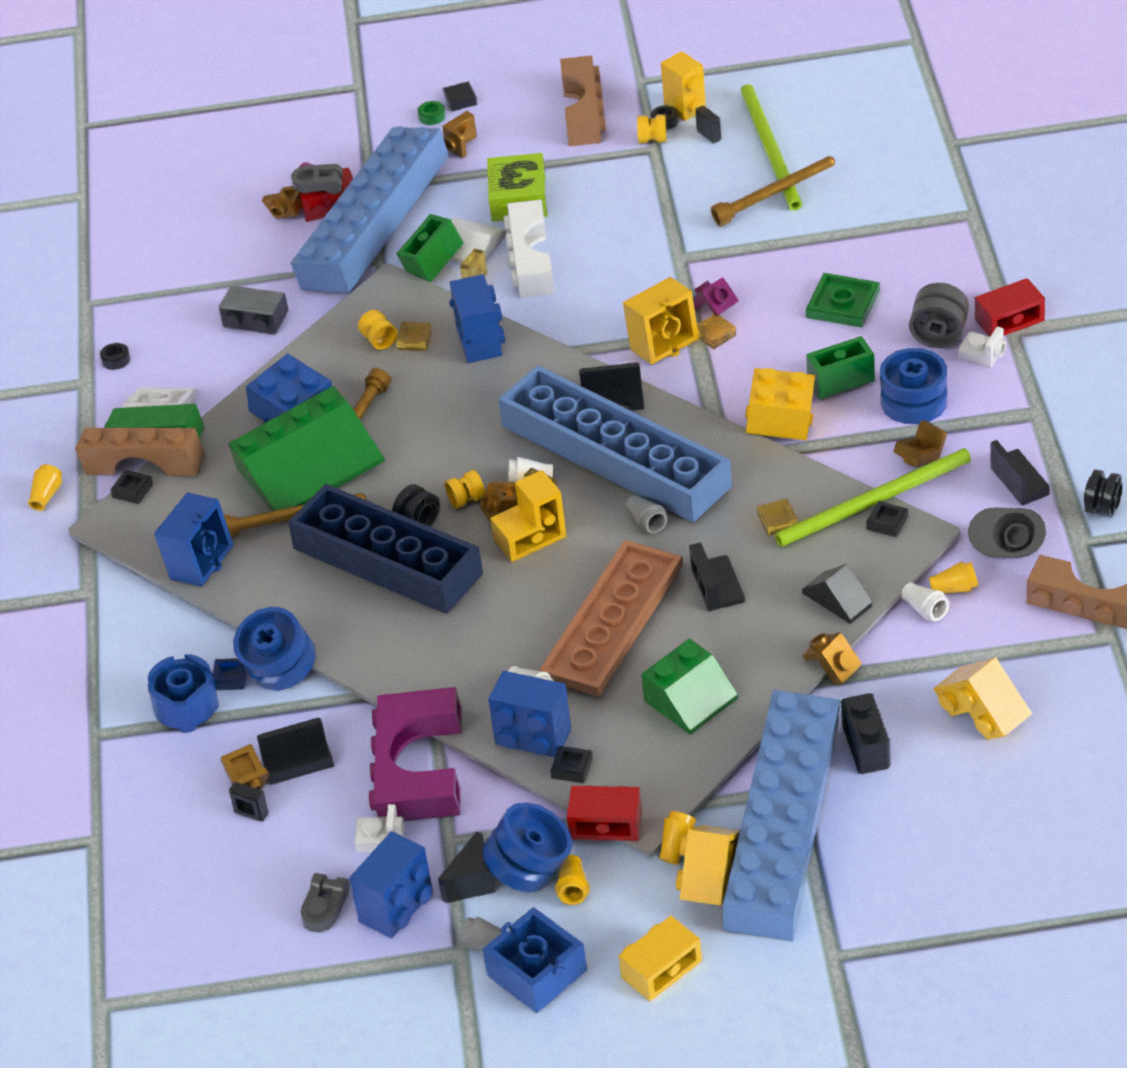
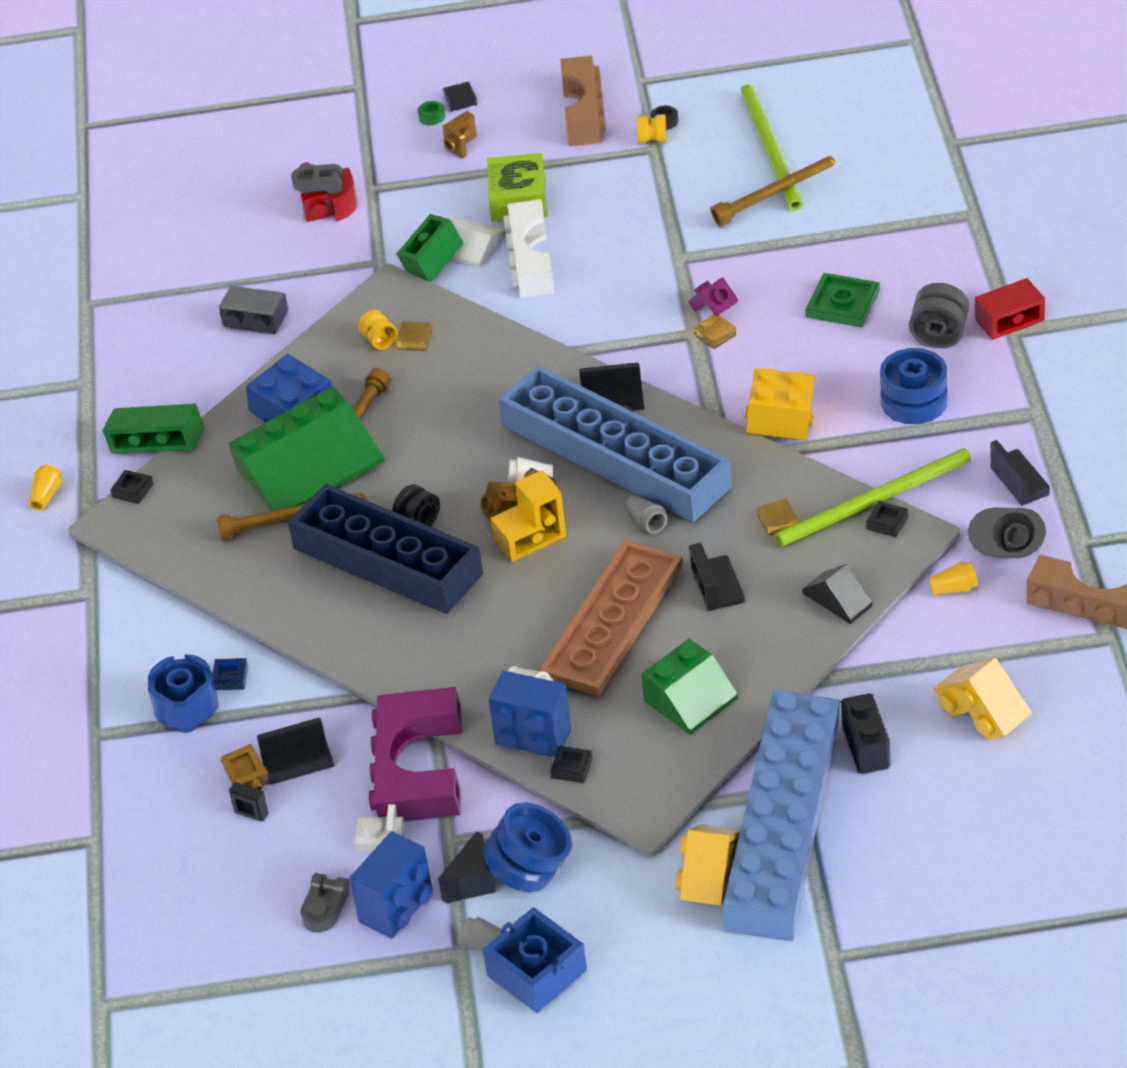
(115, 356): black tile -> none
(160, 396): white slope -> none
(172, 449): medium nougat arch -> none
(194, 539): blue brick -> none
(274, 648): blue wheel -> none
(283, 204): pearl gold bracket -> none
(370, 209): medium blue brick -> none
(464, 489): yellow wheel -> none
(474, 264): clear yellow tile -> none
(477, 318): blue brick -> none
(572, 882): yellow cone -> none
(604, 813): red brick -> none
(660, 958): yellow brick -> none
(661, 320): yellow brick -> none
(673, 830): yellow cone -> none
(683, 84): yellow brick -> none
(708, 124): black tile -> none
(834, 656): pearl gold bracket -> none
(841, 367): green brick -> none
(923, 447): pearl gold bracket -> none
(927, 602): white cone -> none
(983, 349): white bracket -> none
(1103, 493): black wheel -> none

